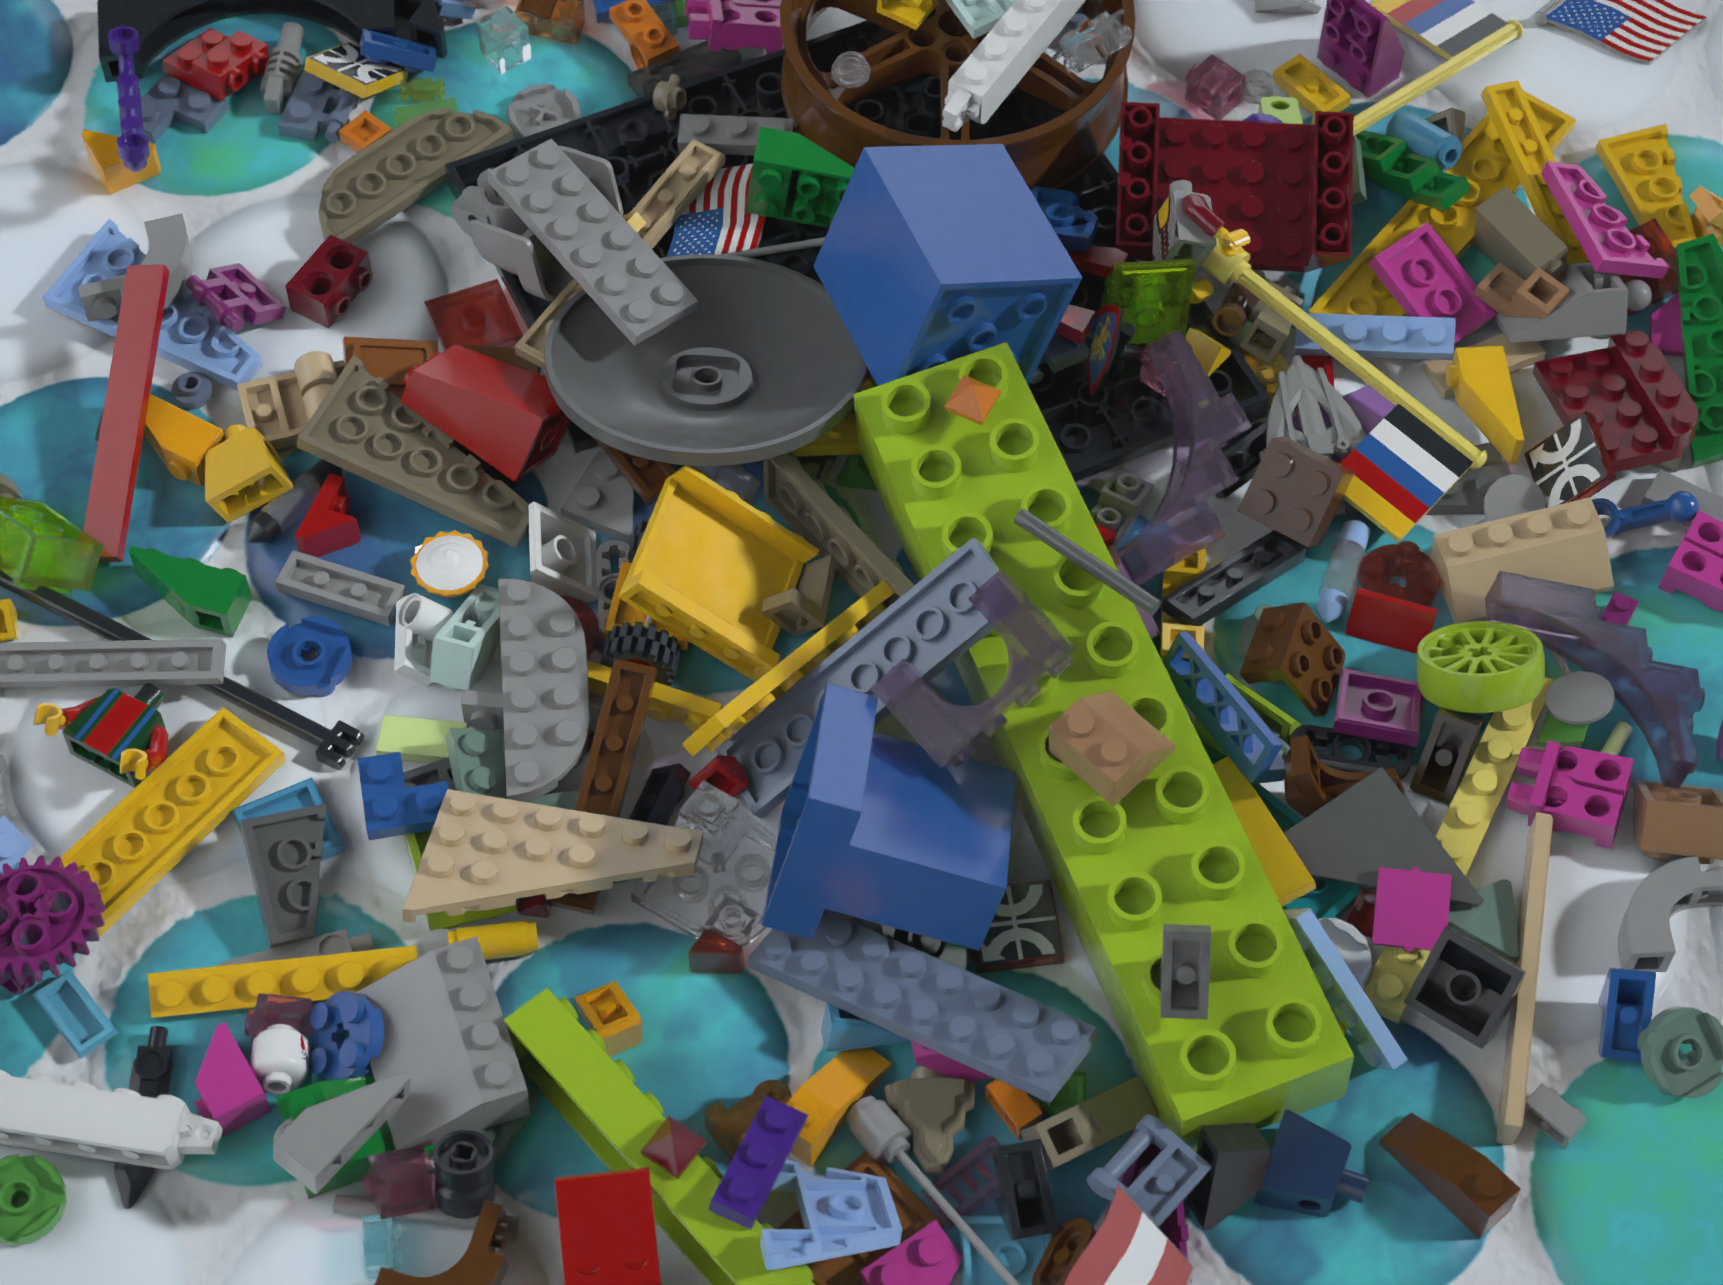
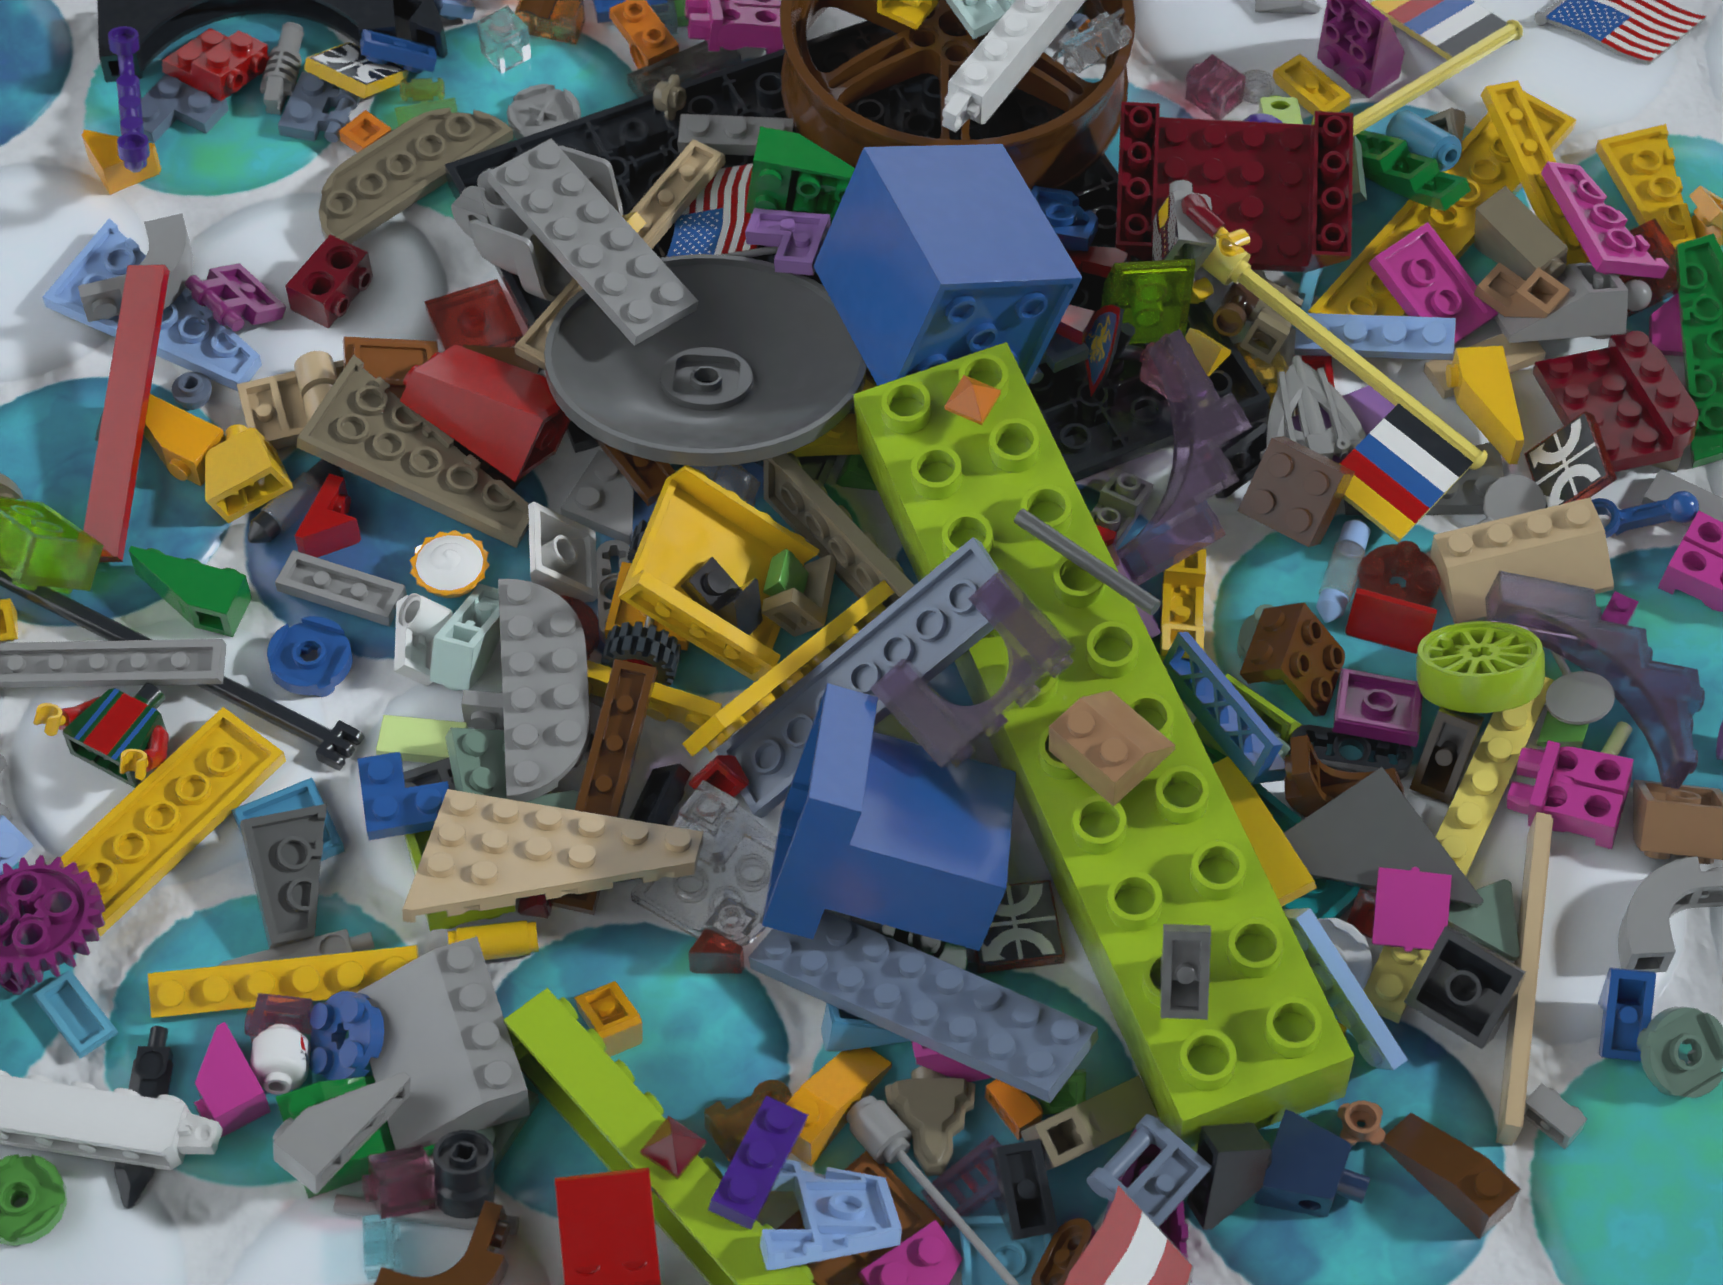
(721, 595): none -> black slope
(785, 573): none -> bright green slope
(794, 233): none -> medium lavender plate
(850, 70): clear plate -> none
(1233, 579): black plate -> none
(1362, 1111): none -> nougat plate

